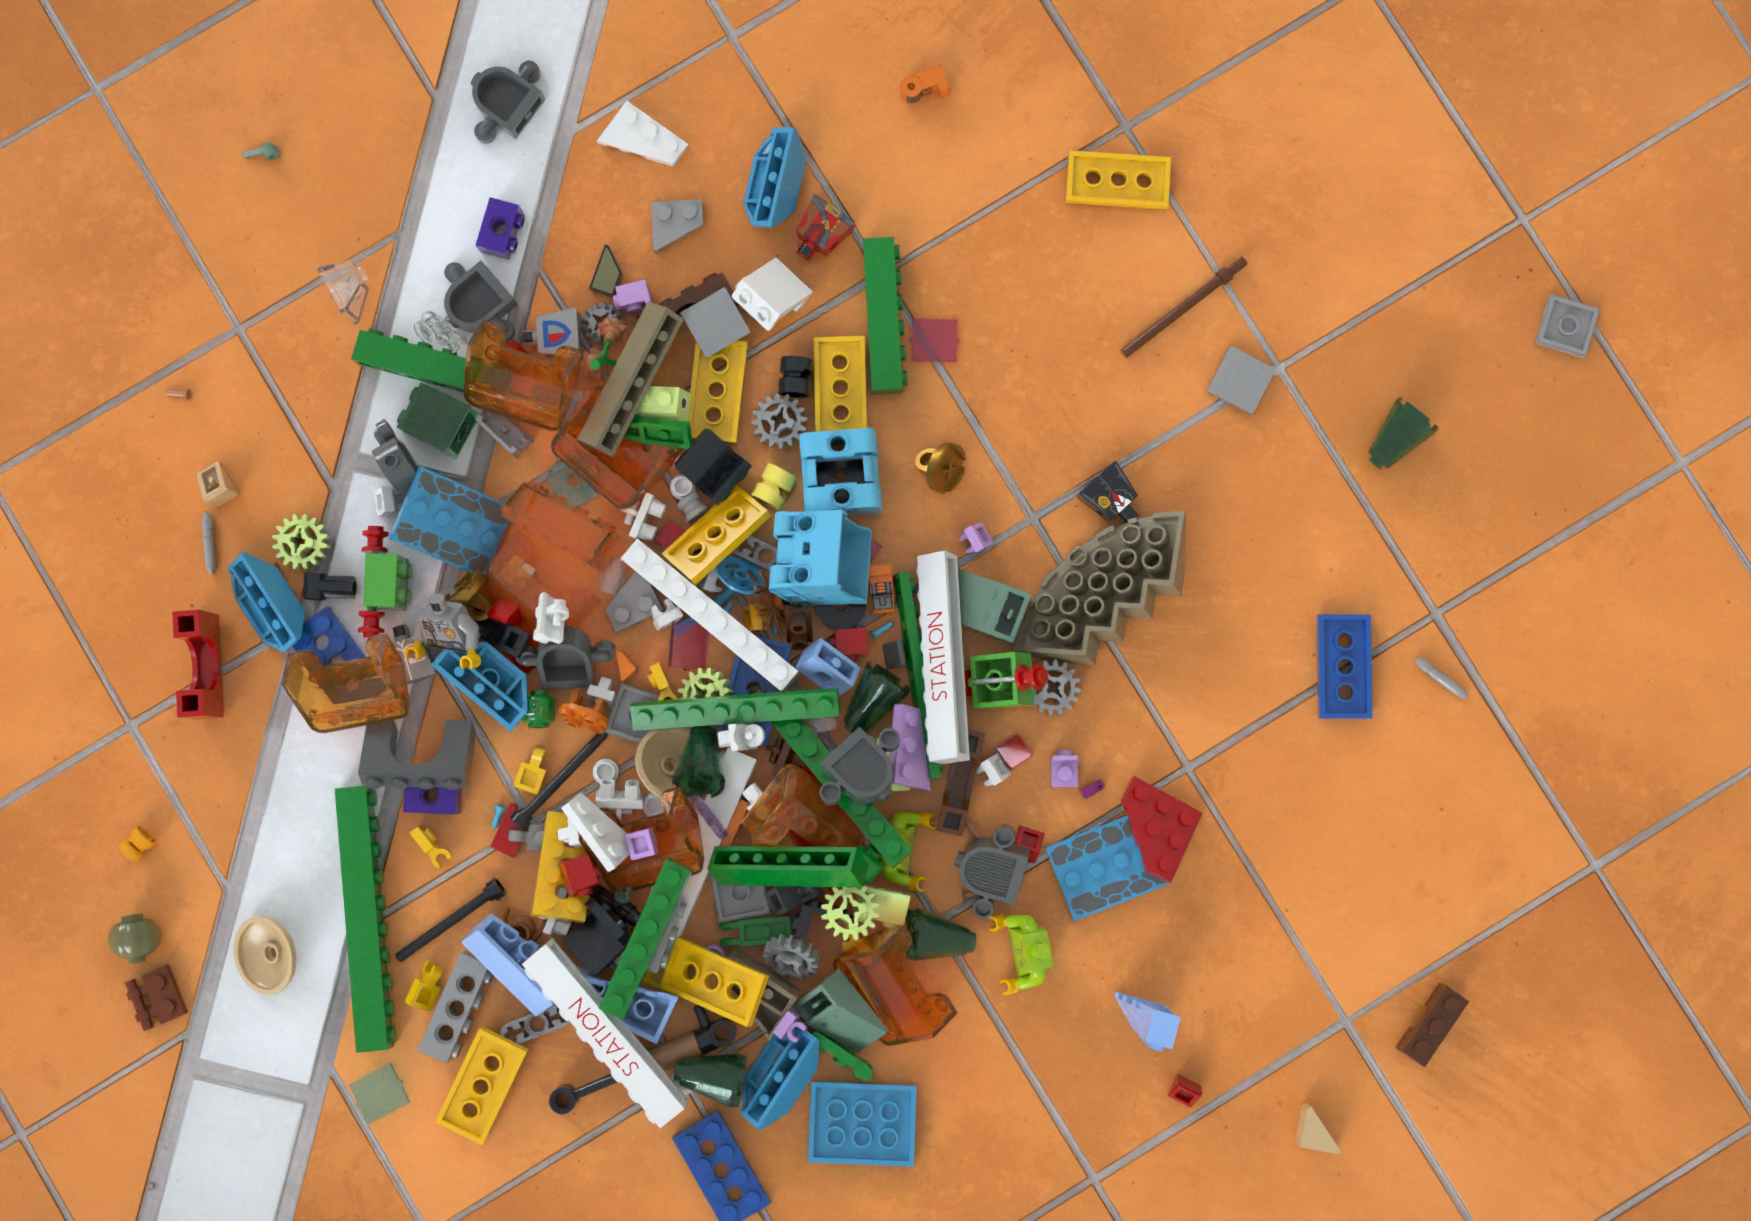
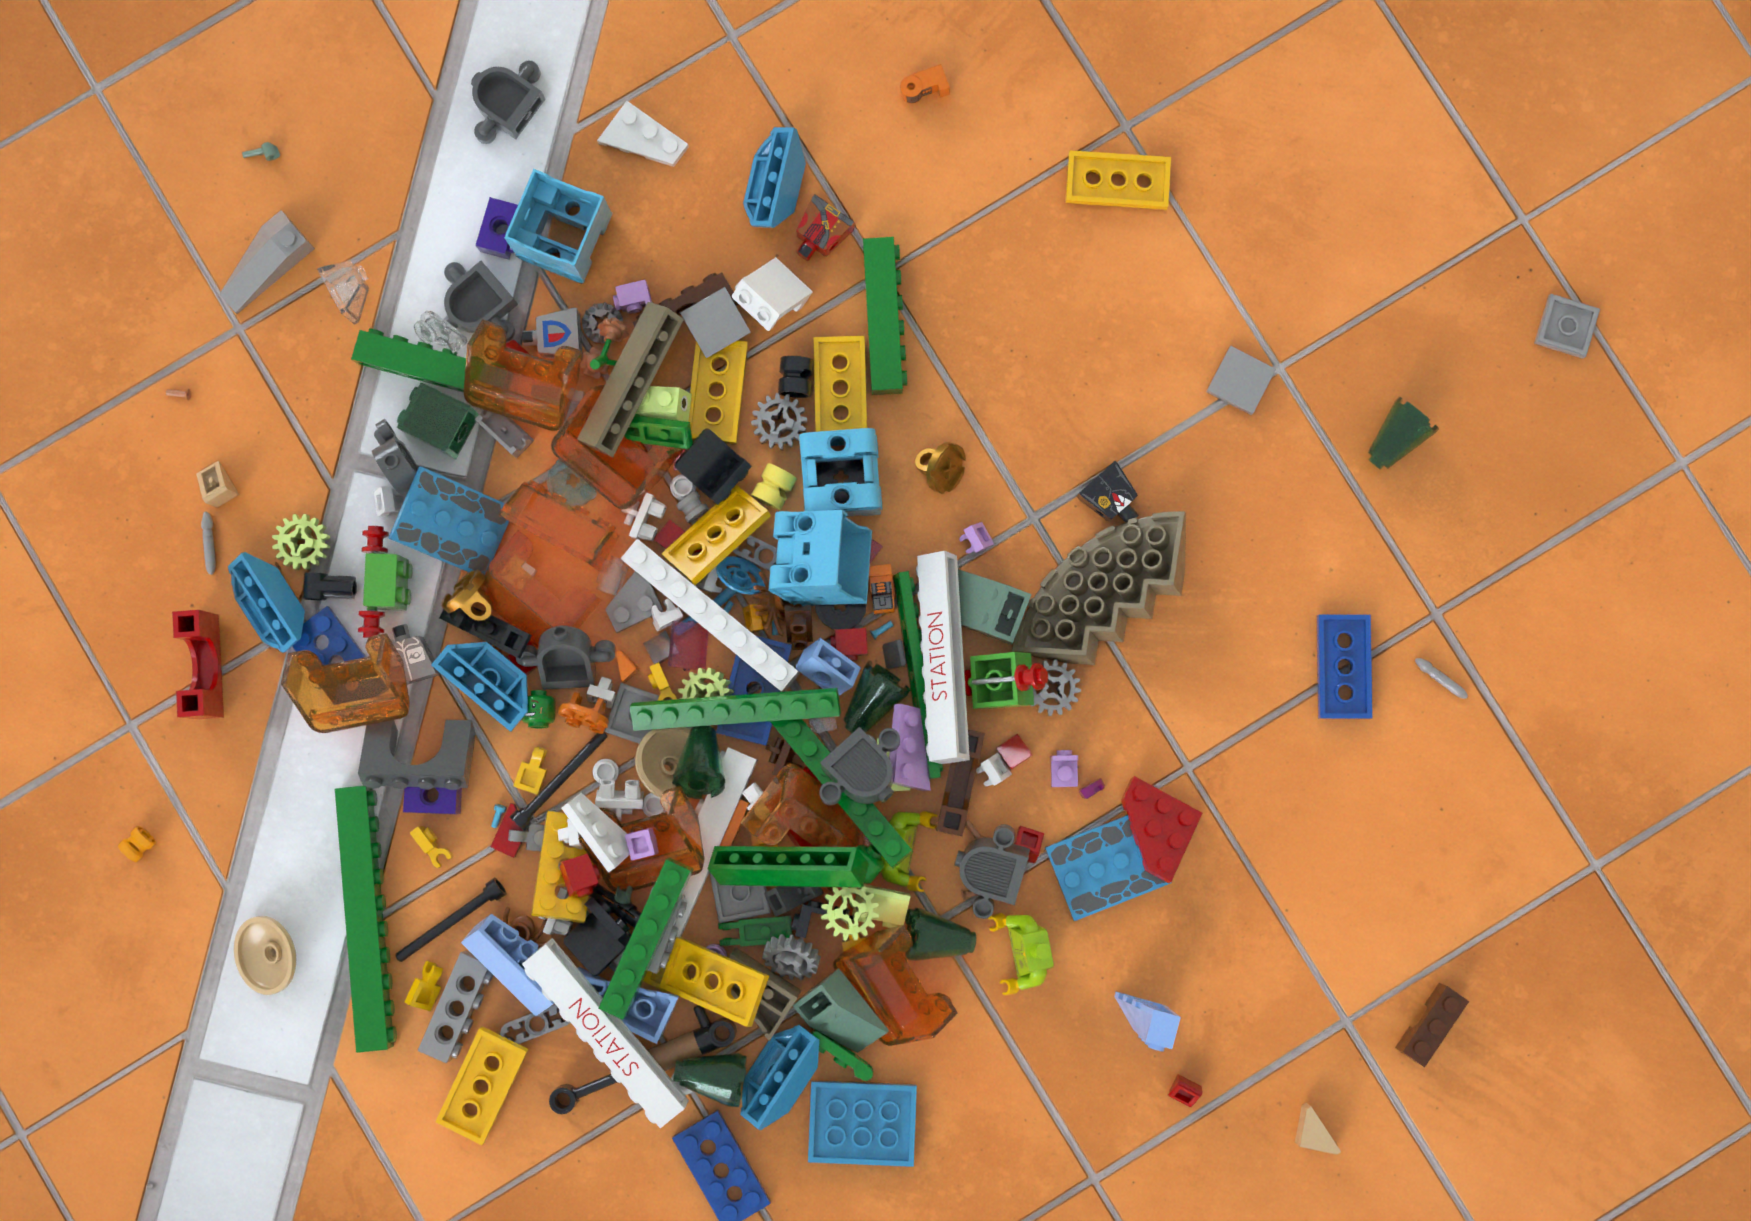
(134, 938): olive plant -> none
(163, 994): copper plate -> none
(267, 259): none -> light grey wedge
(379, 1093): clear light blue piece -> none
(446, 627): light grey torso -> none
(505, 612): red slope -> none
(550, 619): white hips -> none
(553, 197): none -> medium azure piece
(606, 275): olive tile -> none
(658, 647): none -> dark grey slope
(674, 221): light grey wing -> none
(709, 815): clear purple tile -> none
(742, 737): white hips -> none
(787, 1025): lavender tile -> none
(934, 340): clear pink piece -> none
(1223, 277): reddish brown bar -> none

